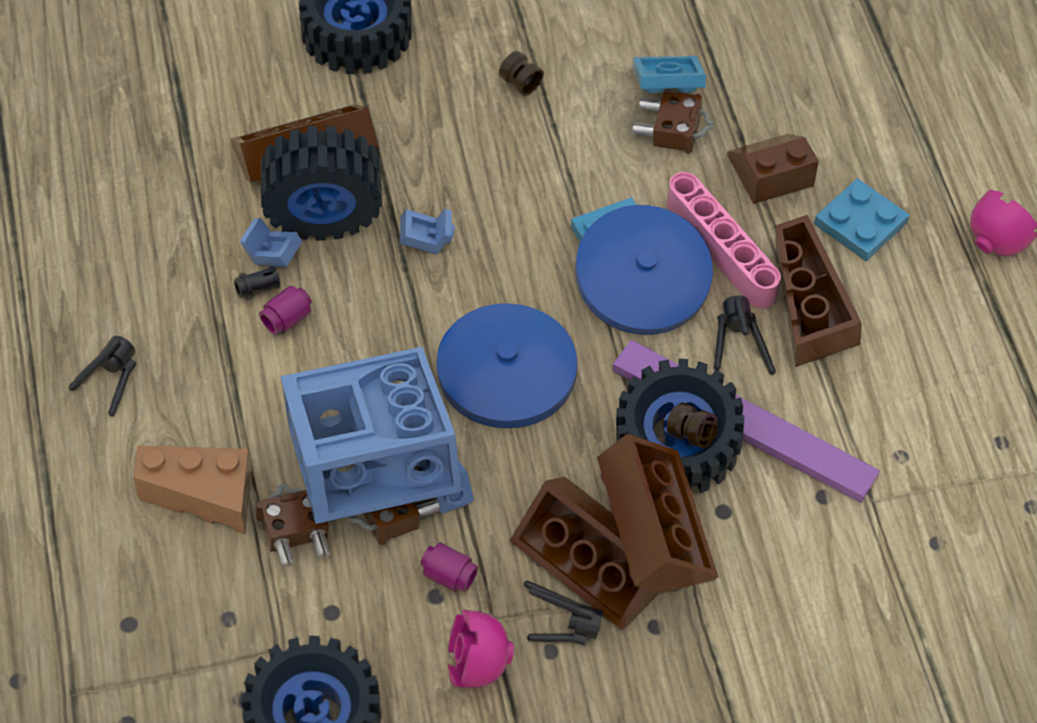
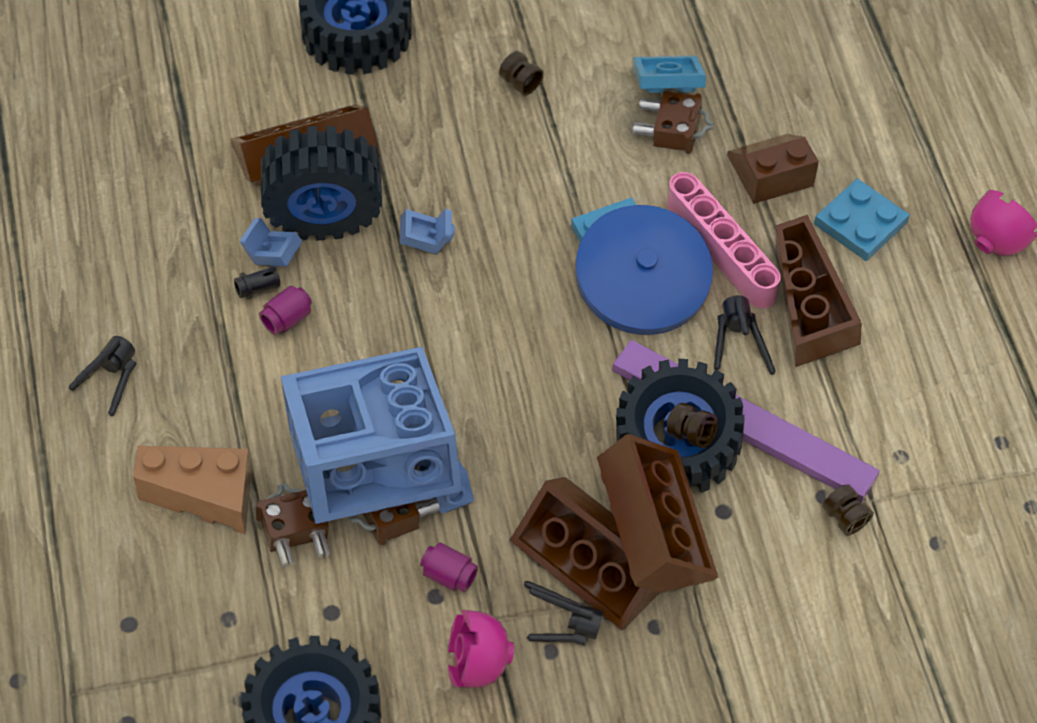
(506, 365): blue dish -> none
(847, 509): none -> dark brown wheel

